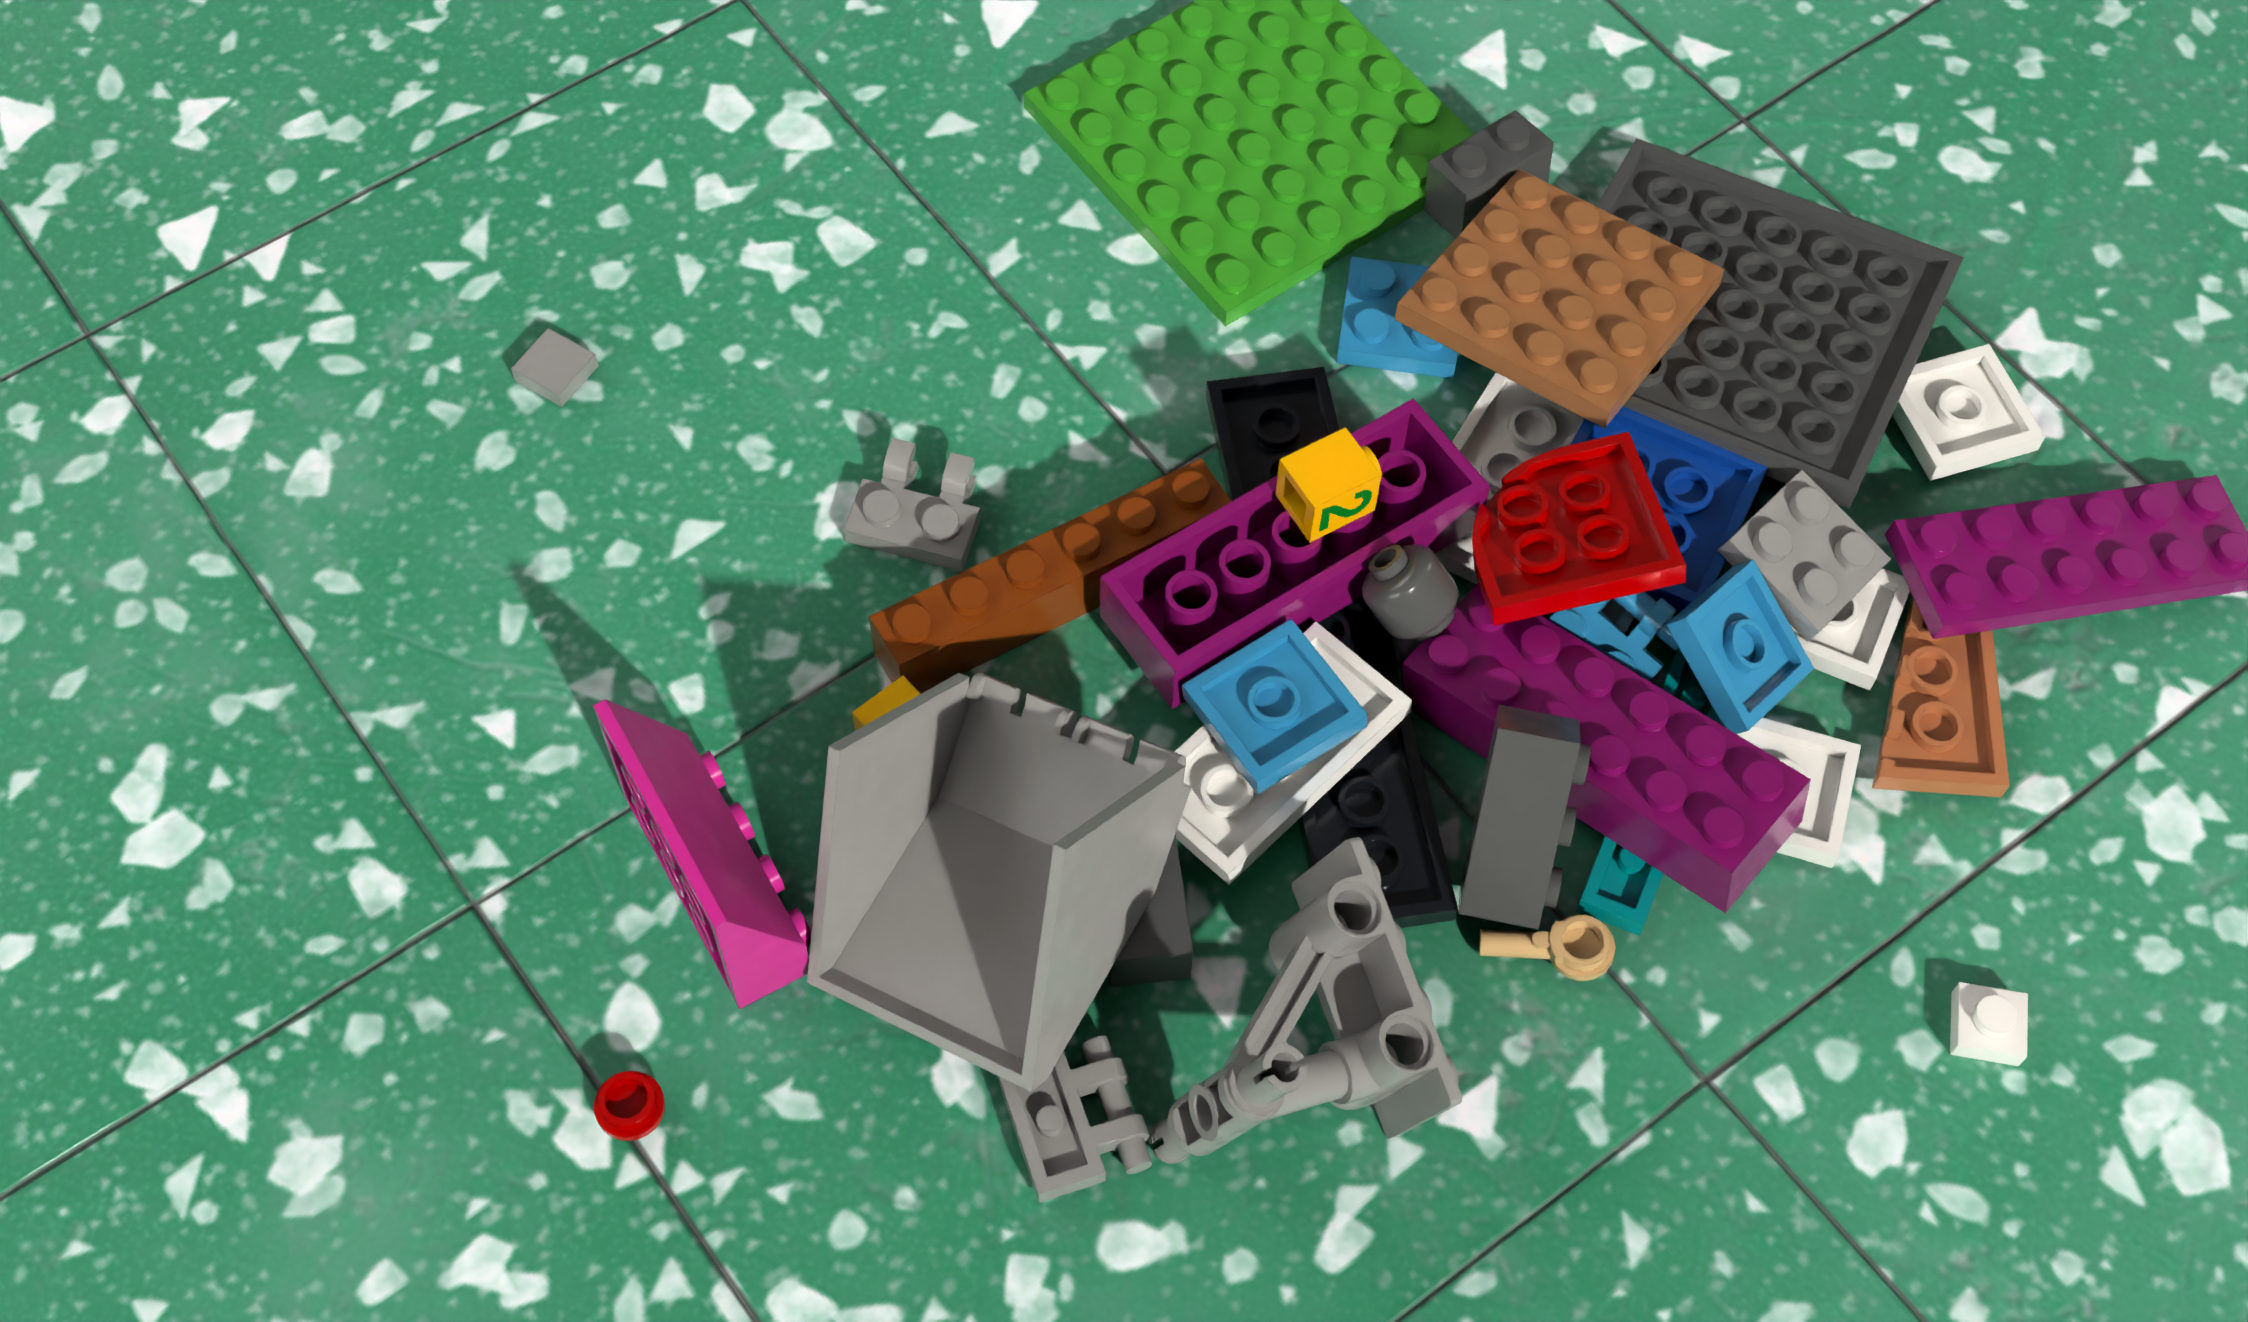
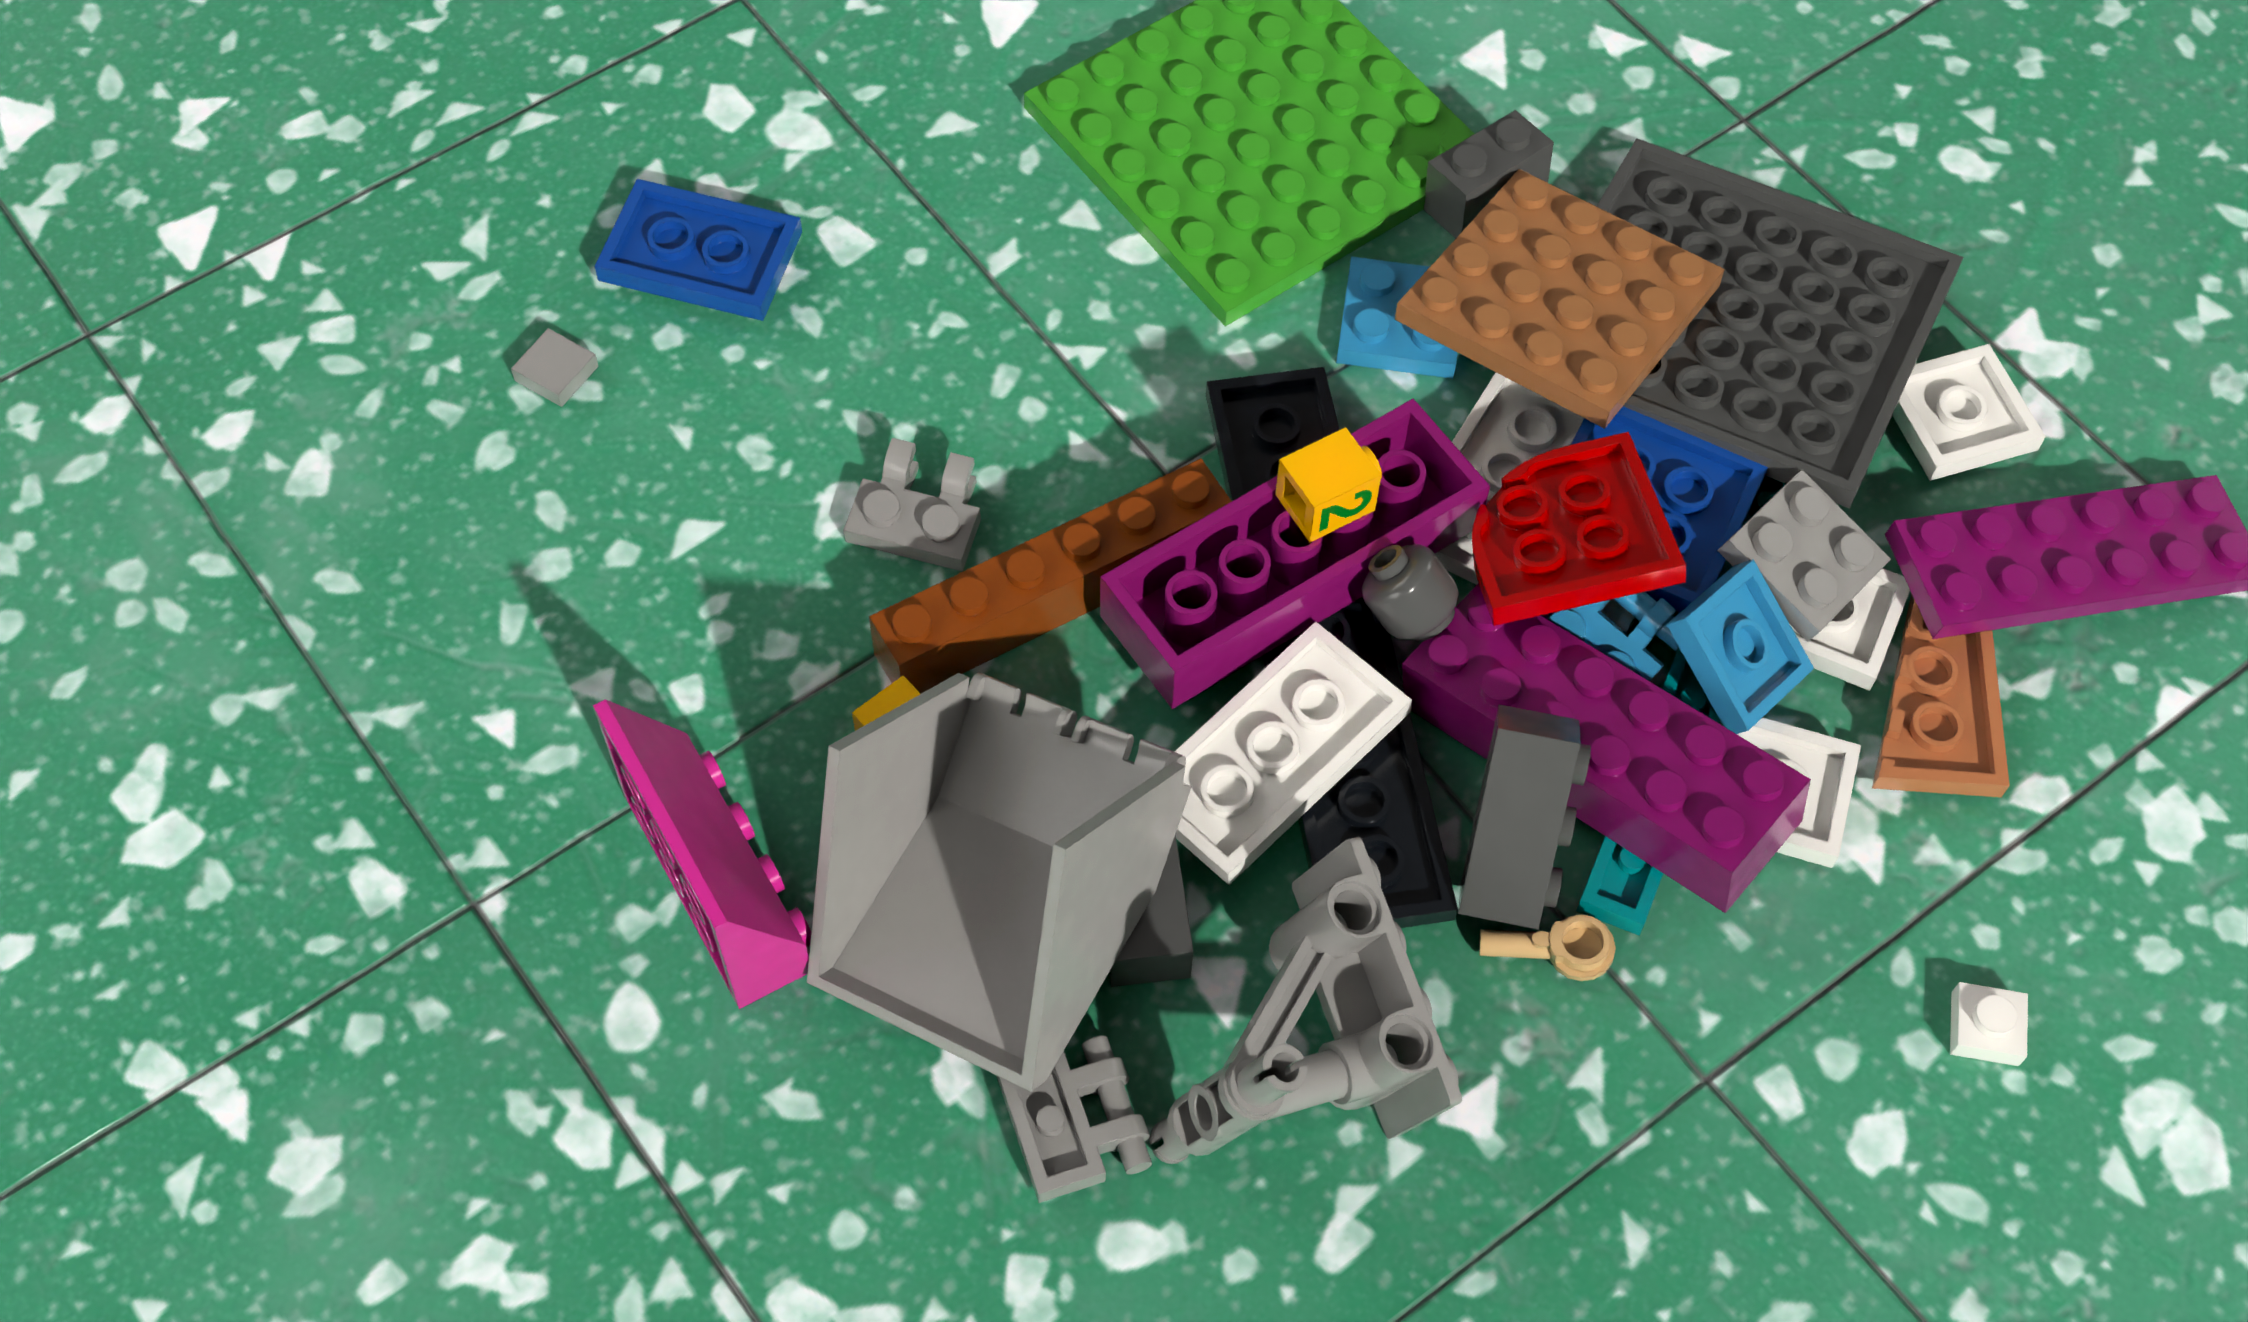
(629, 1105): red plate -> none
(699, 249): none -> blue plate
(1274, 706): dark azure plate -> none

